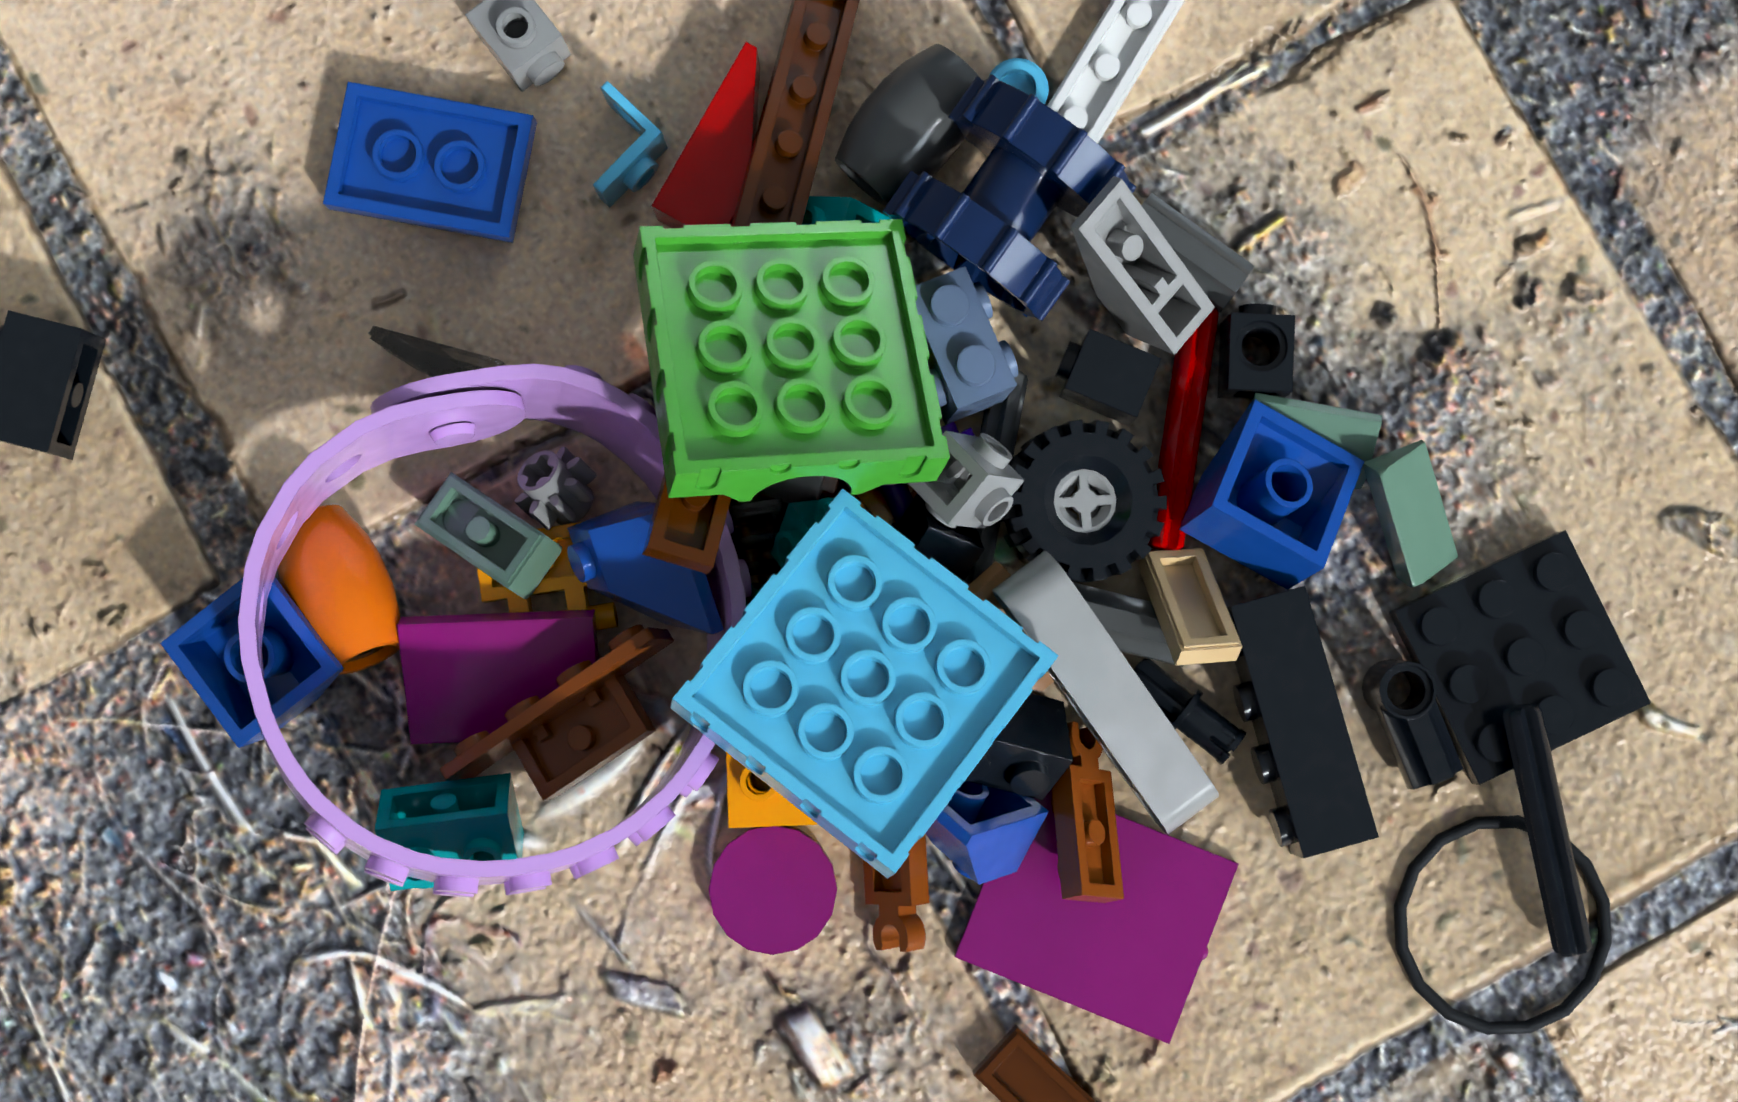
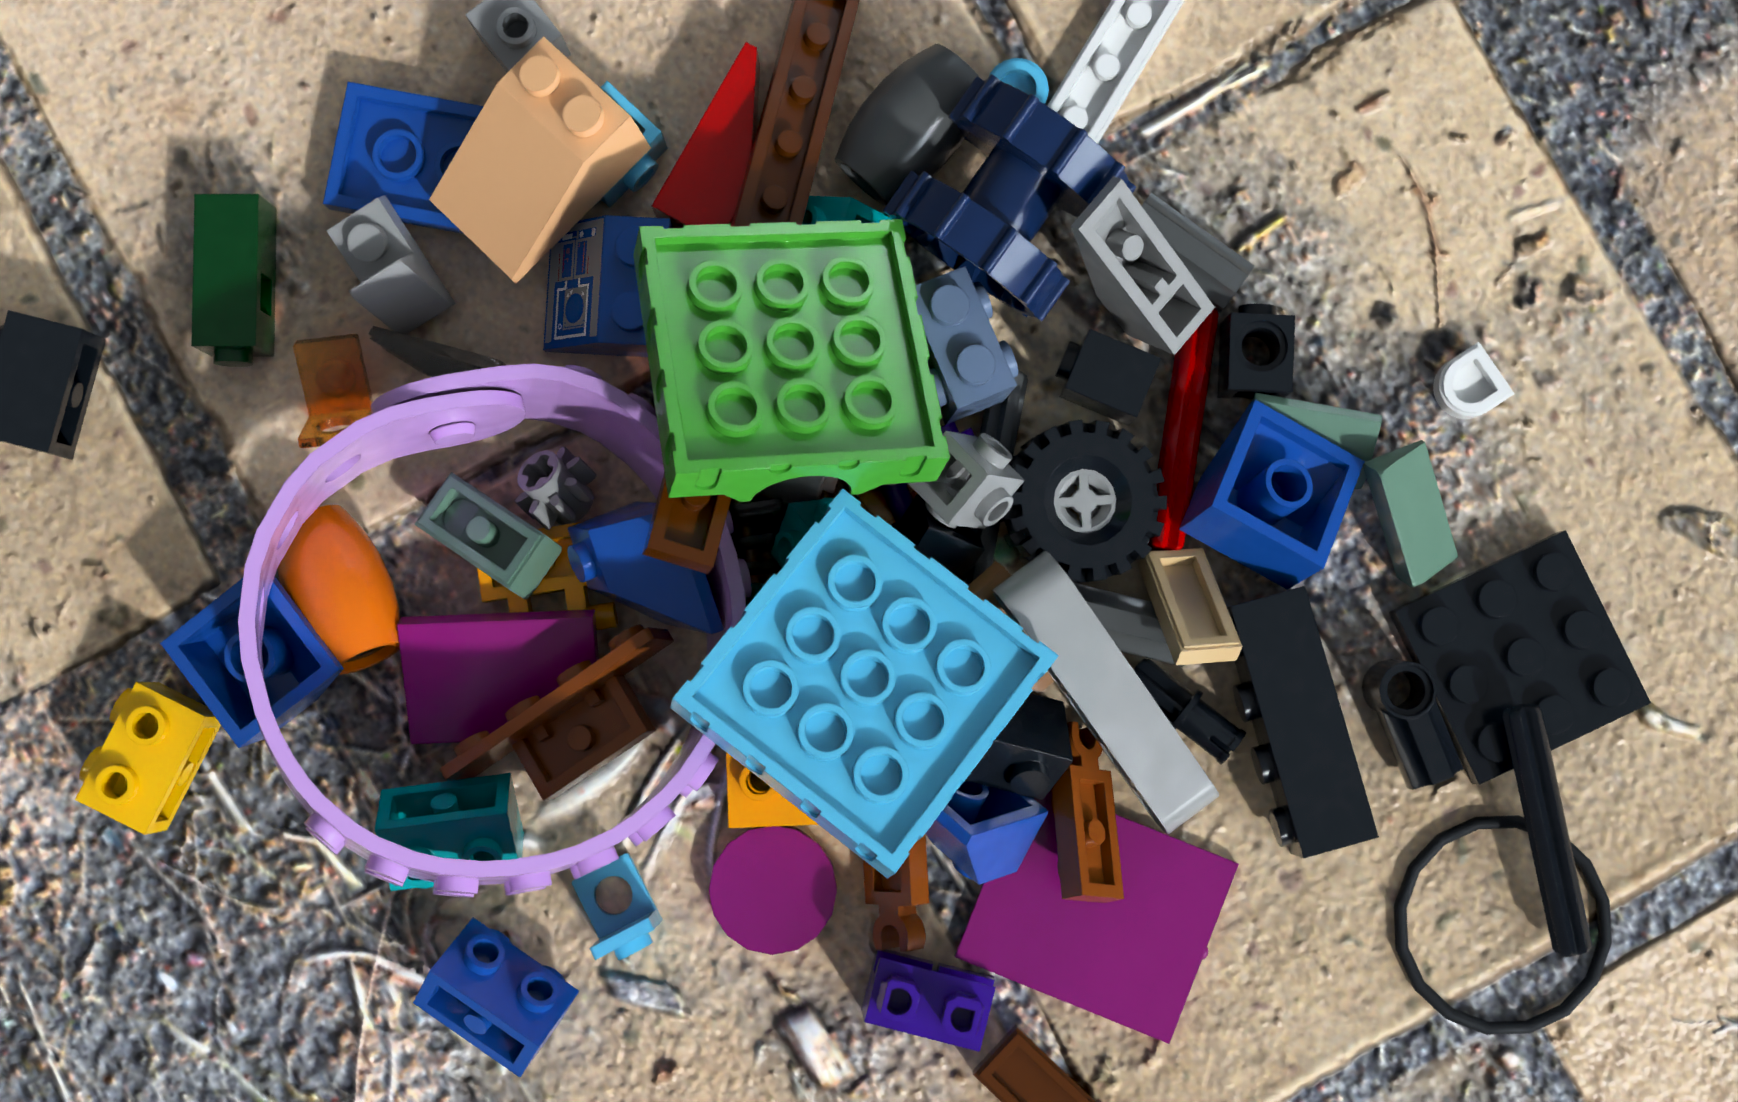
(147, 757): none -> yellow brick
(234, 277): none -> dark green brick
(332, 384): none -> clear orange bracket
(391, 268): none -> light grey slope
(495, 996): none -> blue brick
(536, 160): none -> light nougat slope
(595, 289): none -> blue slope
(625, 931): none -> medium azure bracket
(935, 1005): none -> dark purple hips
(1470, 384): none -> white tile

